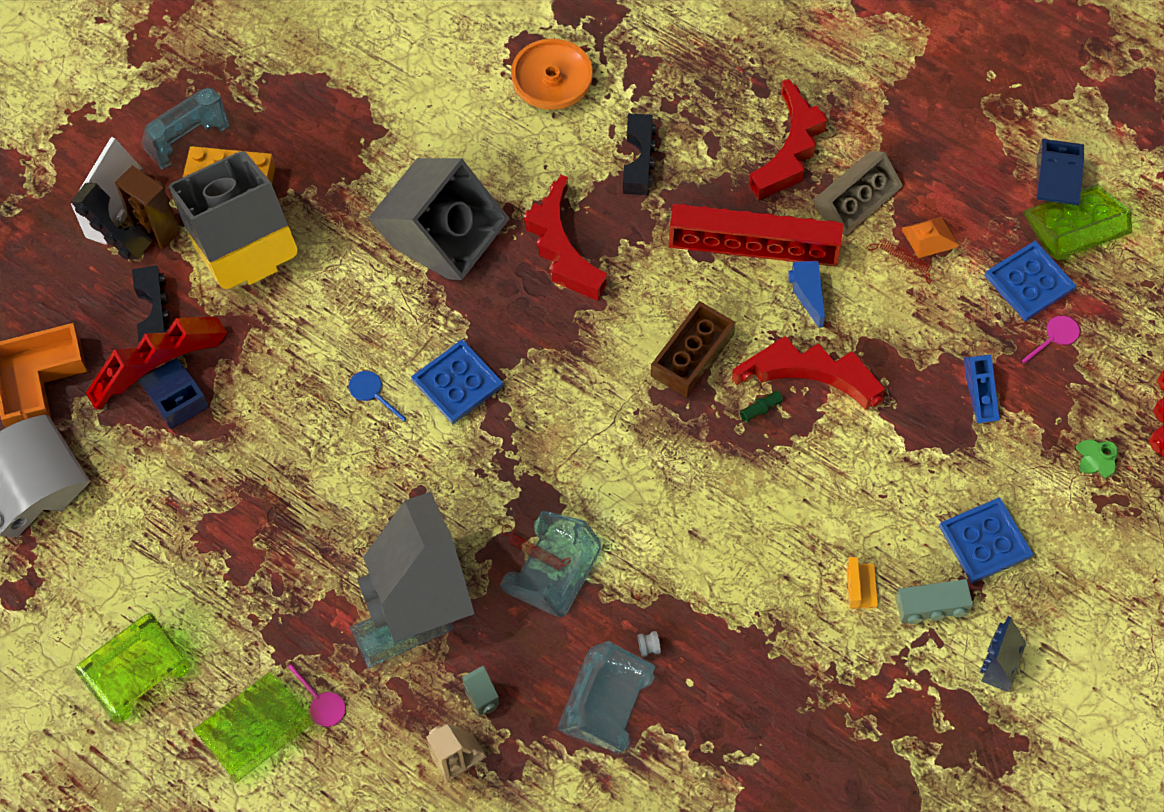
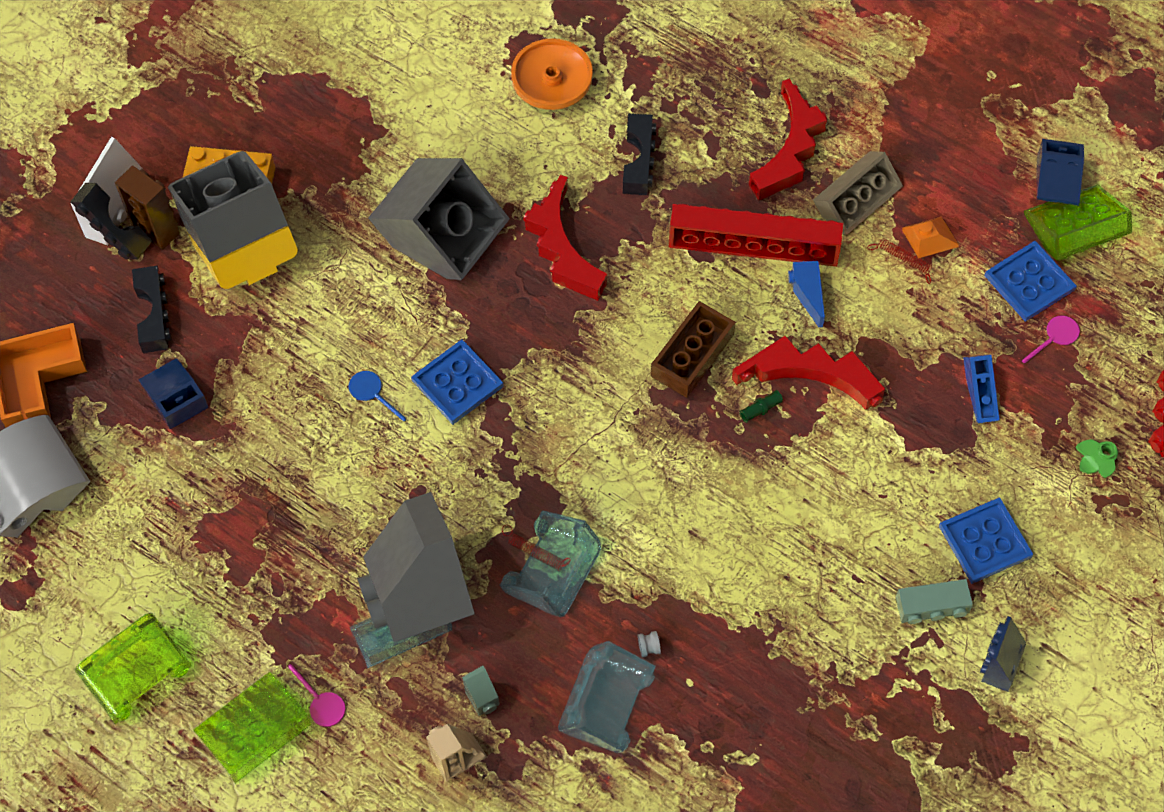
(154, 349): red arch -> none
(201, 108): clear light blue windscreen -> none
(861, 584): light orange panel -> none

